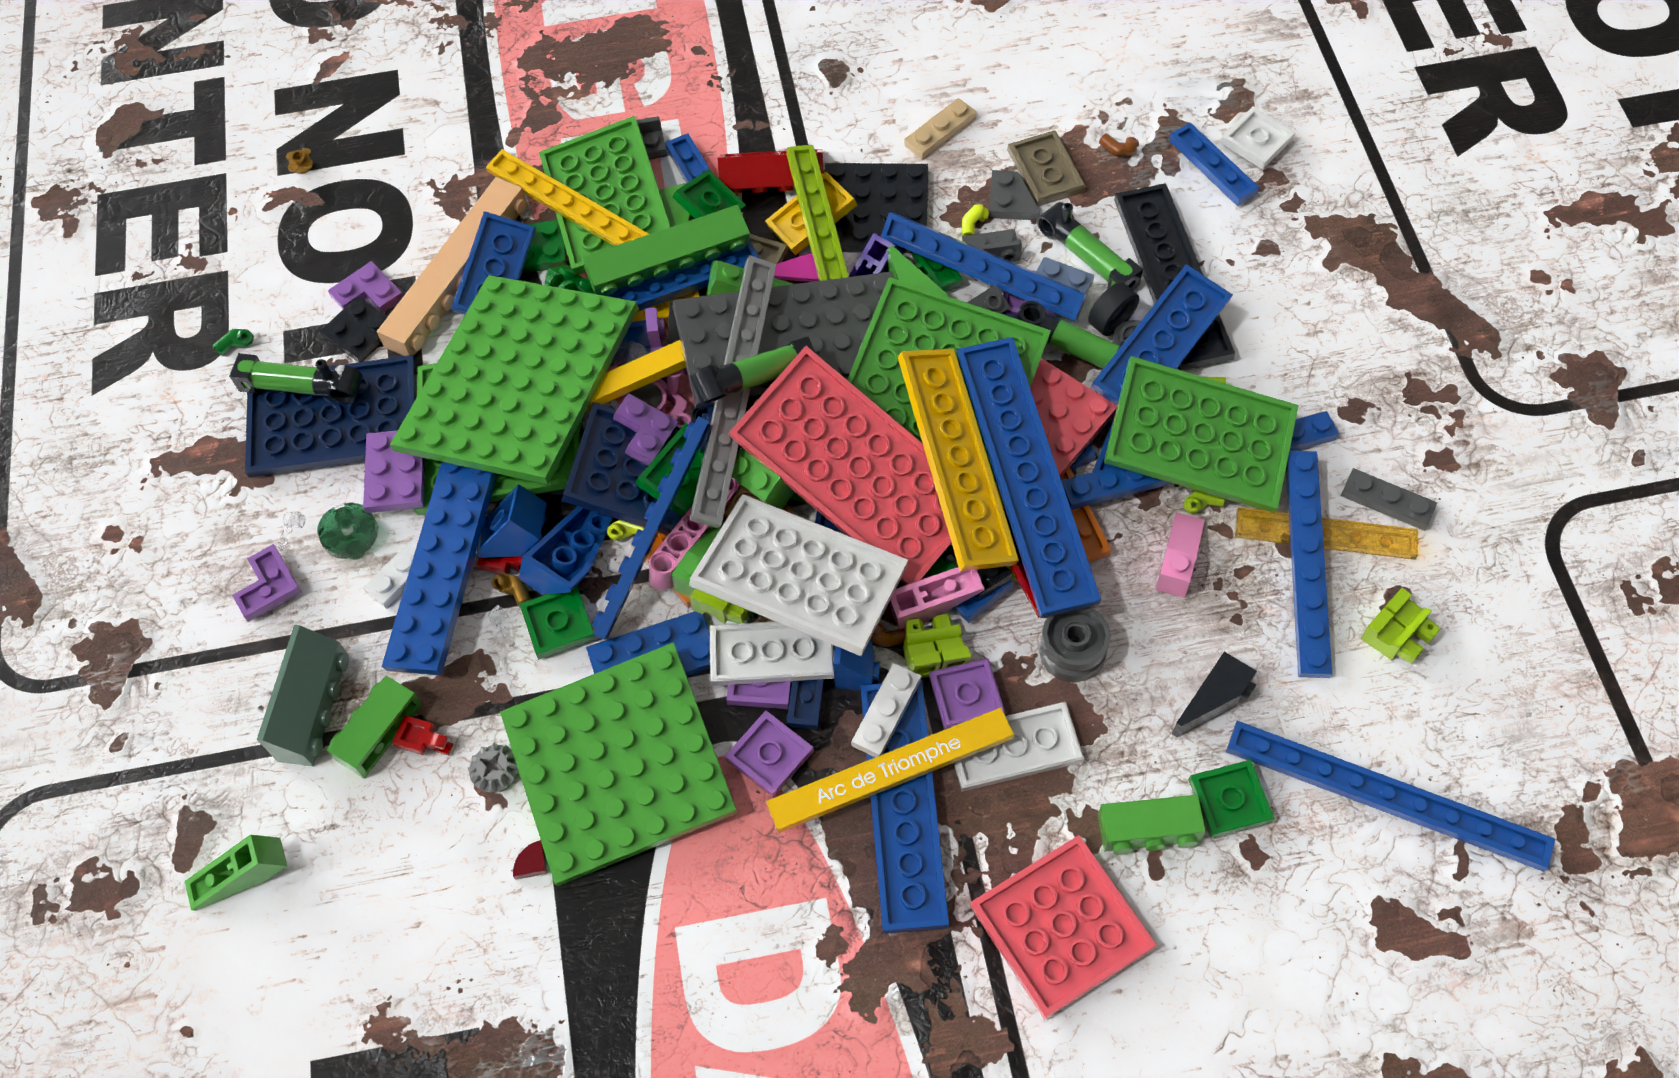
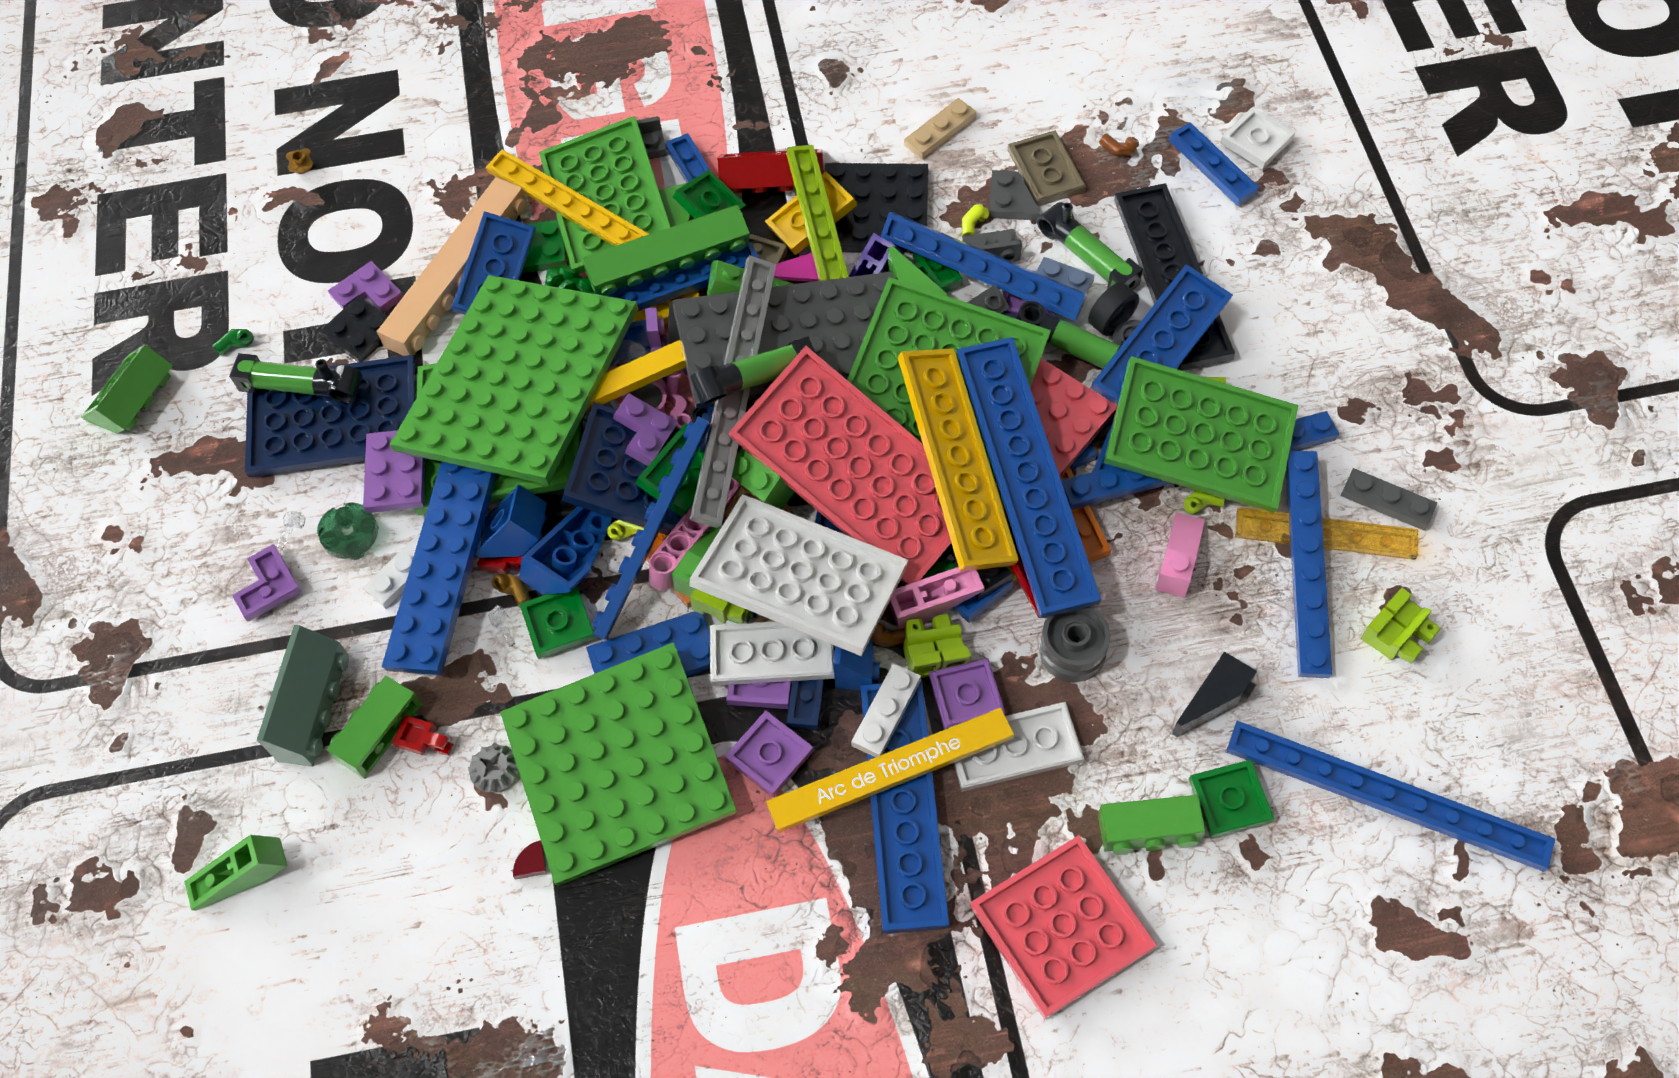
(128, 390): none -> bright green slope

